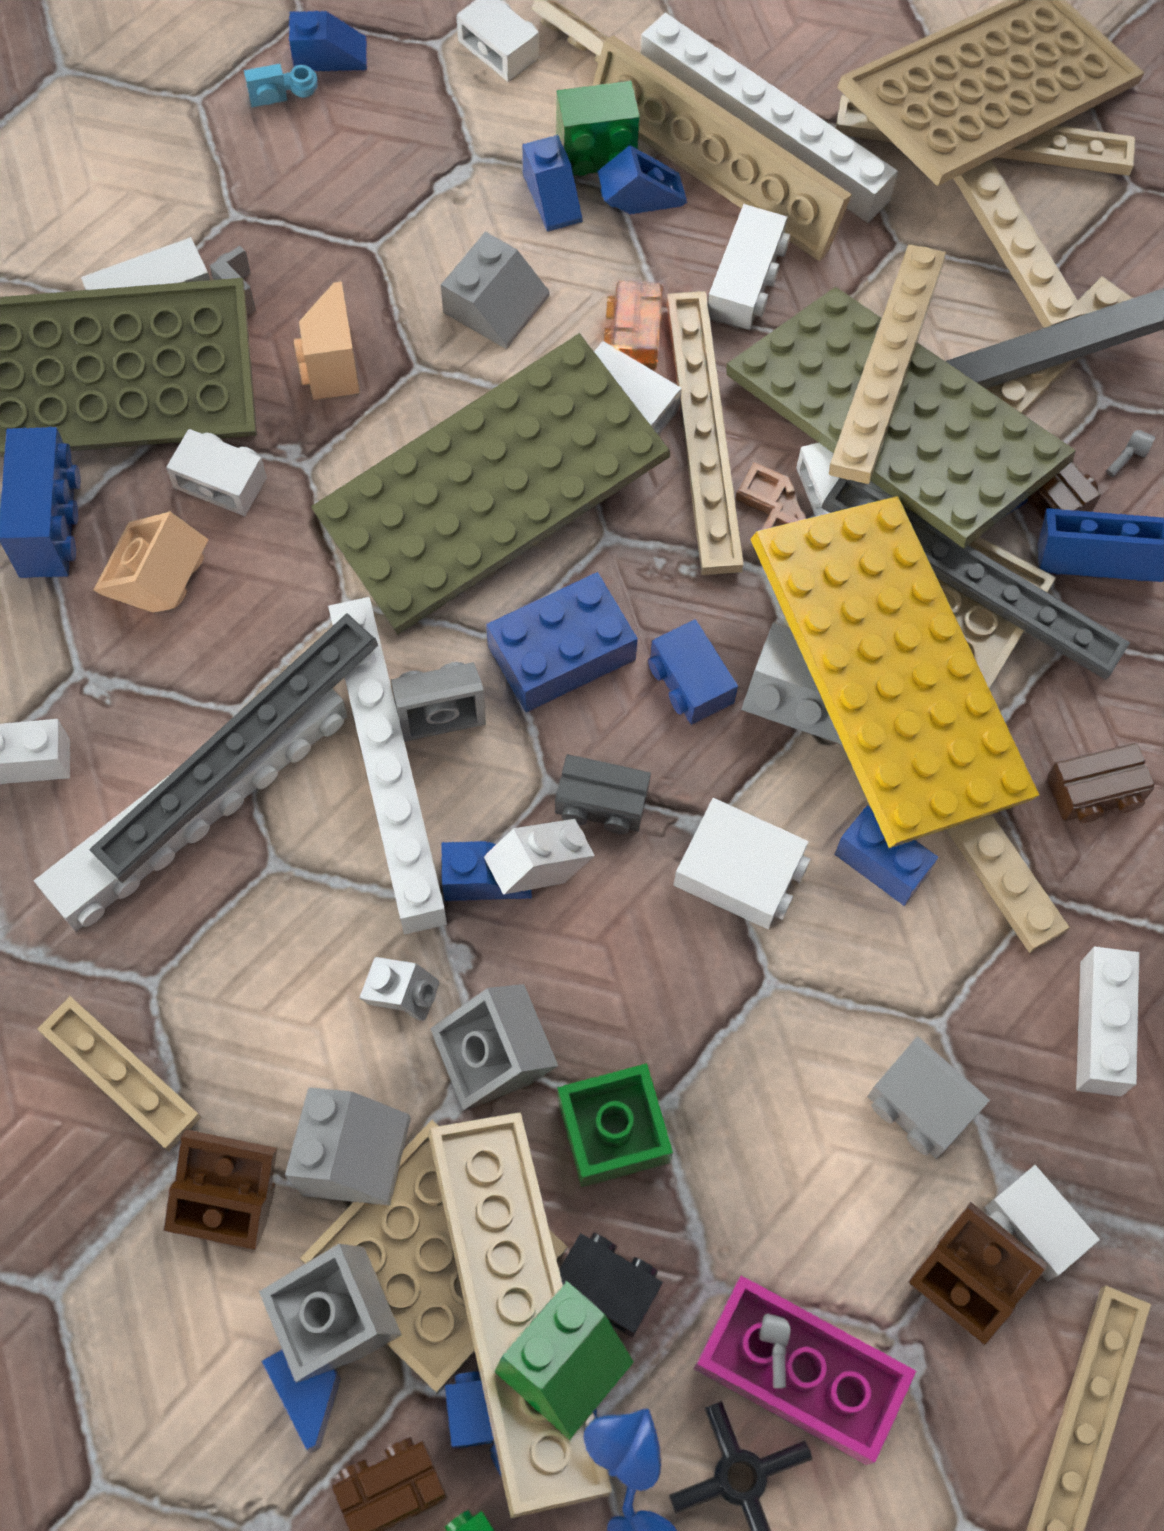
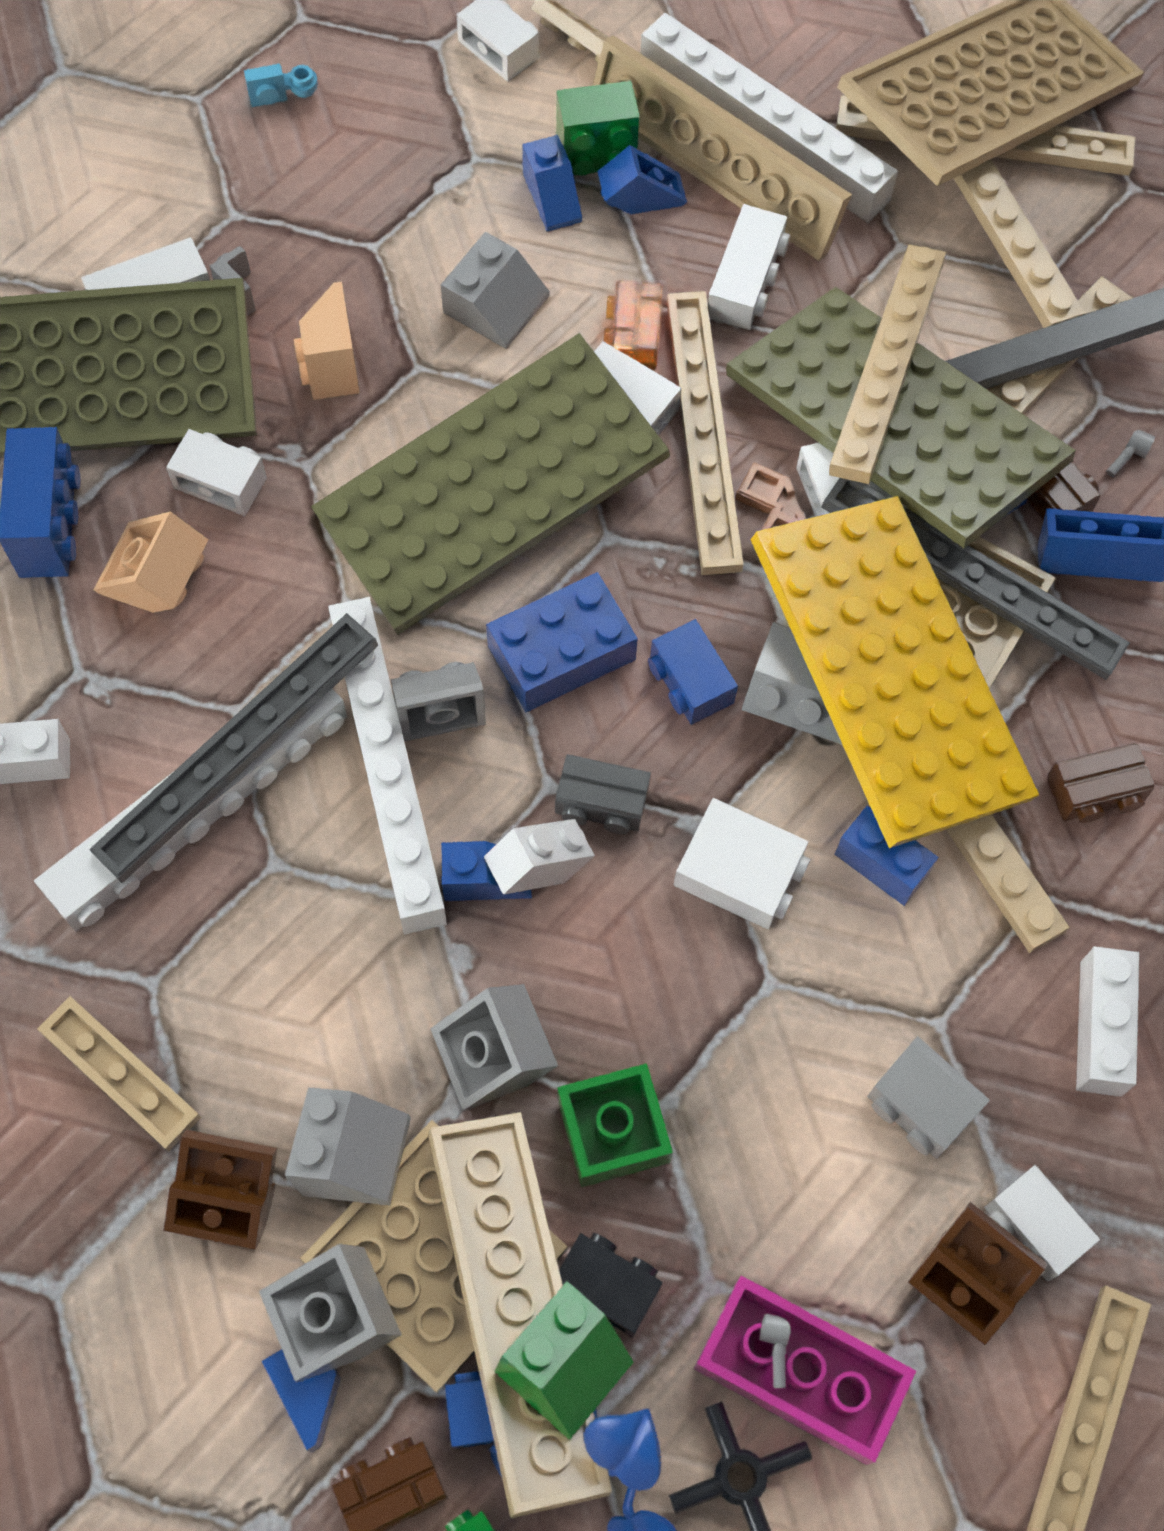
(325, 42): blue slope -> none
(400, 987): light grey bracket -> none

